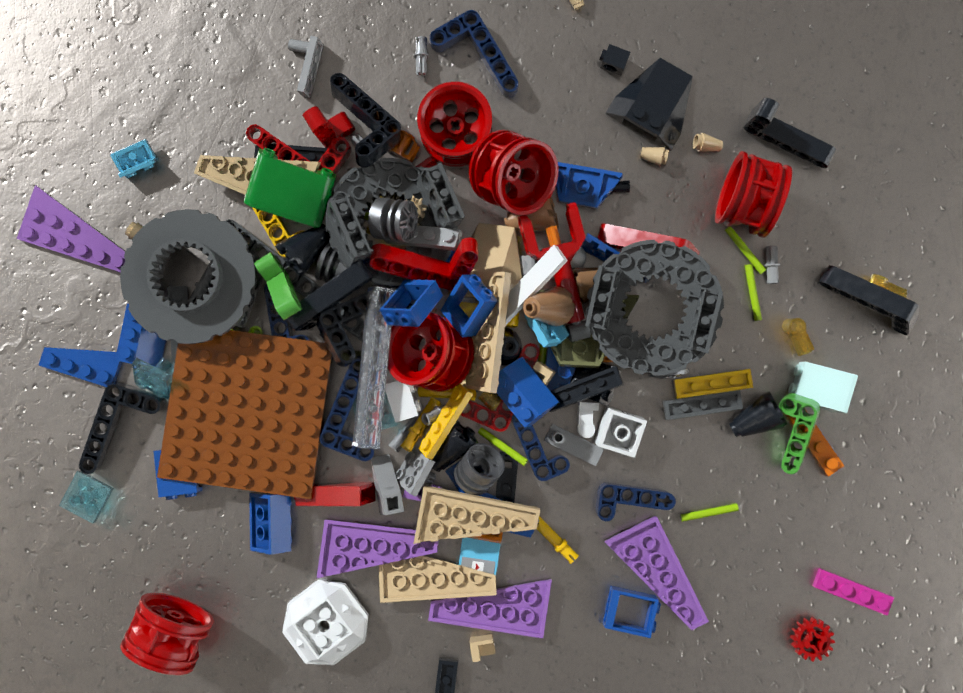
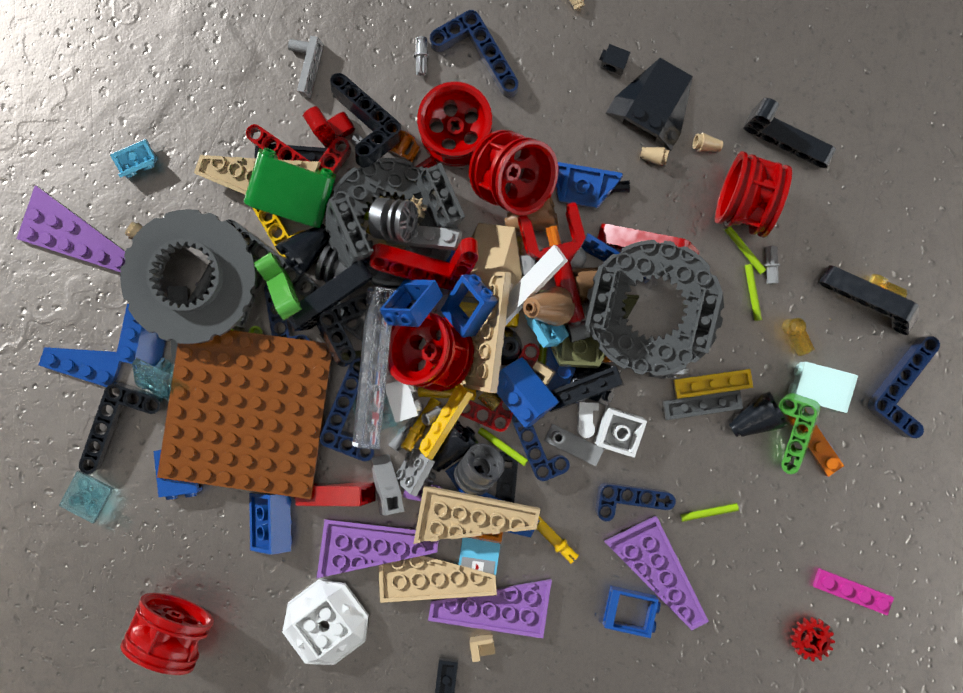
(901, 386): none -> dark blue beam

